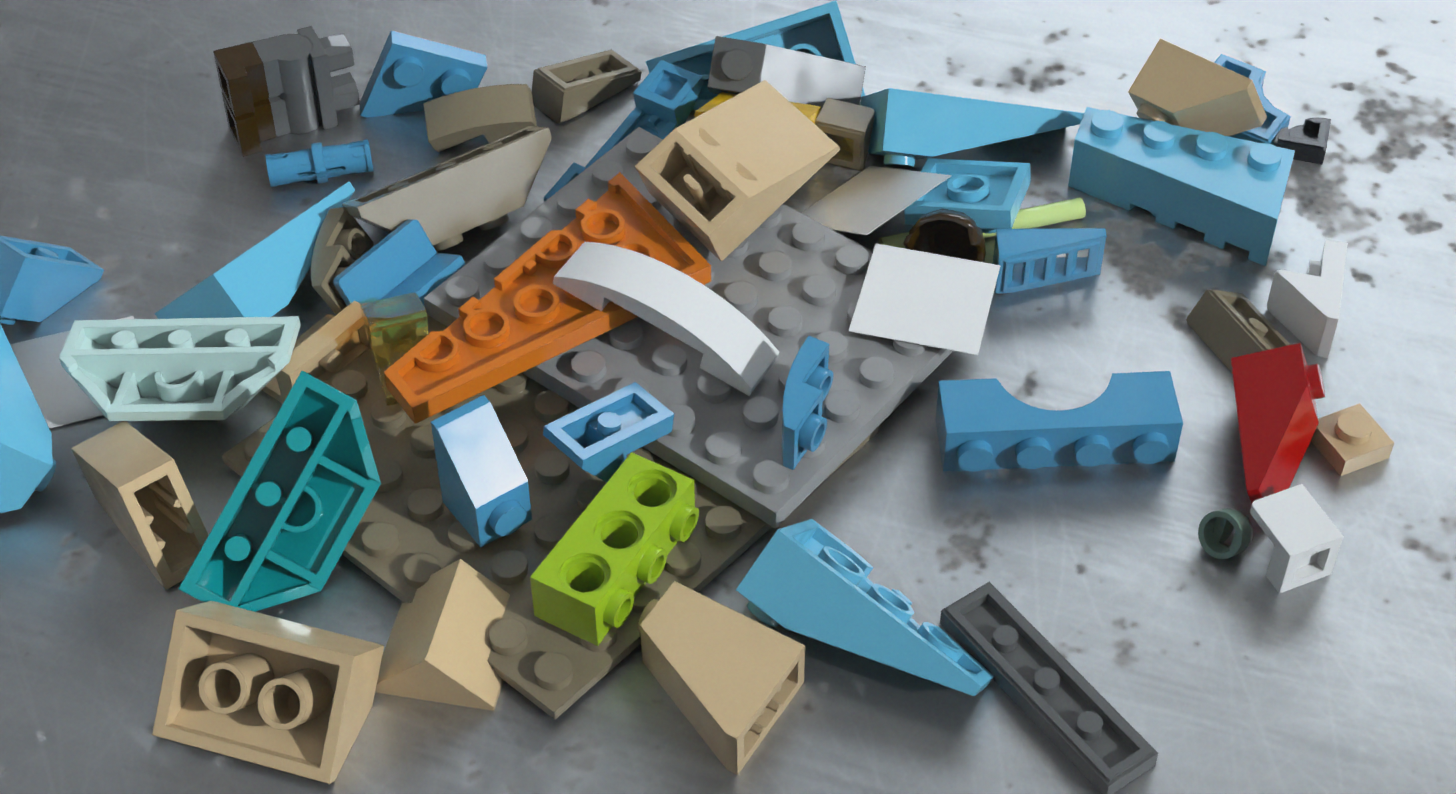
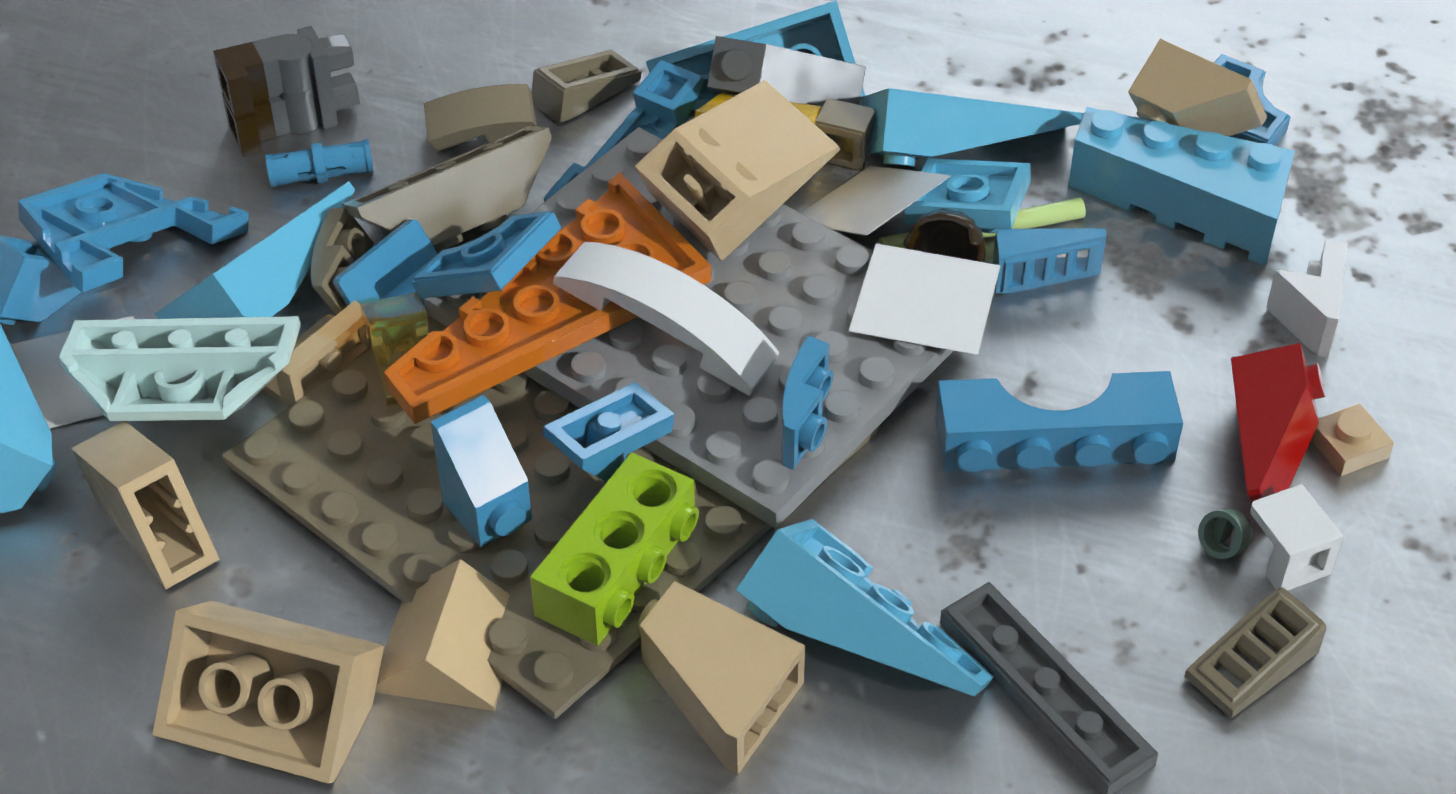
(100, 212): none -> dark azure wing
(290, 505): teal wedge -> none
(418, 72): dark azure wing -> none
(488, 261): none -> dark azure tile
(1232, 326): dark tan slope -> none
(1280, 621): none -> dark tan slope
(1306, 139): black tile -> none

